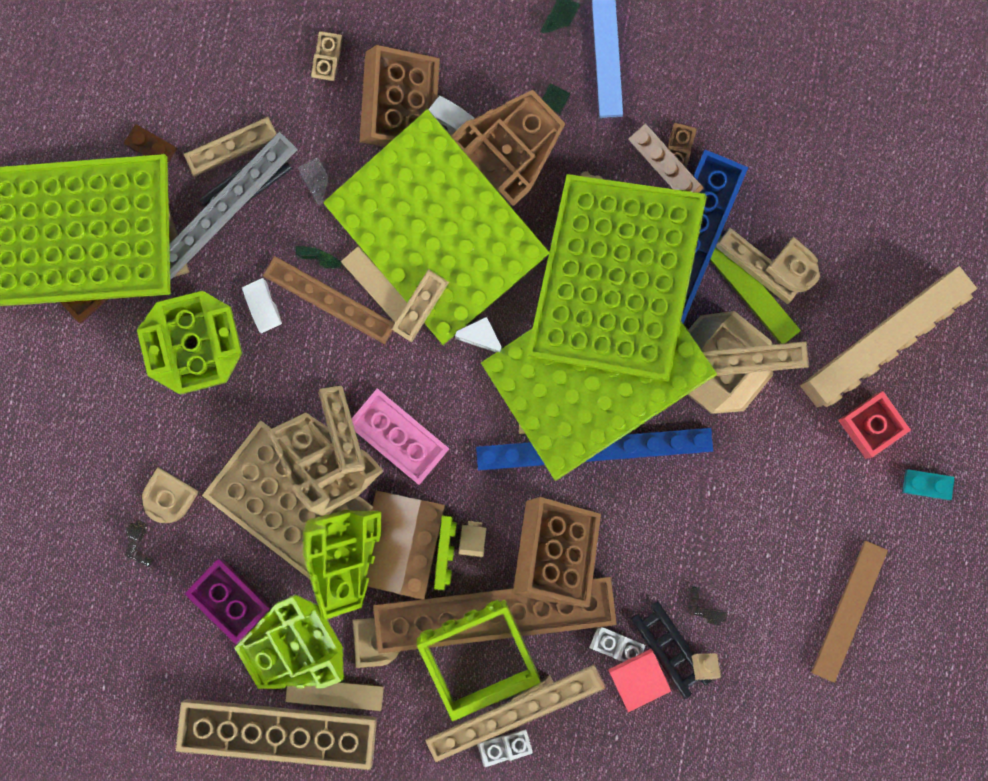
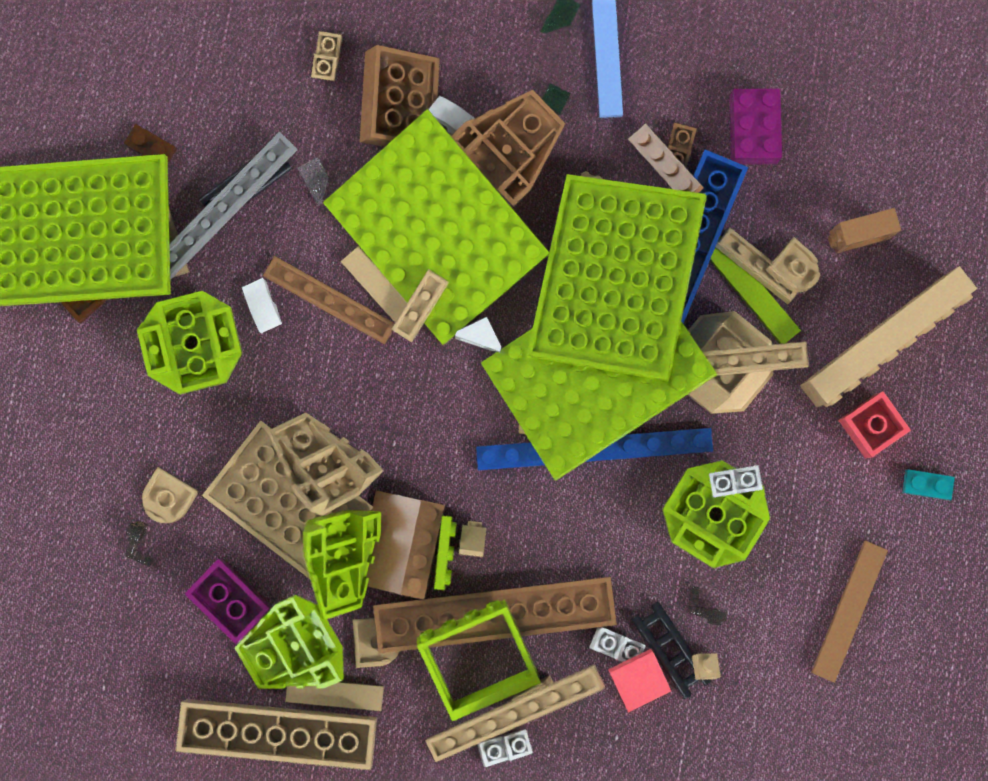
(230, 146): tan tile -> none
(326, 260): clear green slope -> none
(341, 429): tan tile -> none
(398, 436): bright pink plate -> none
(557, 553): medium nougat slope -> none
(712, 541): none -> lime piece
(735, 481): none -> white slope
(755, 126): none -> magenta brick
(864, 231): none -> medium nougat window

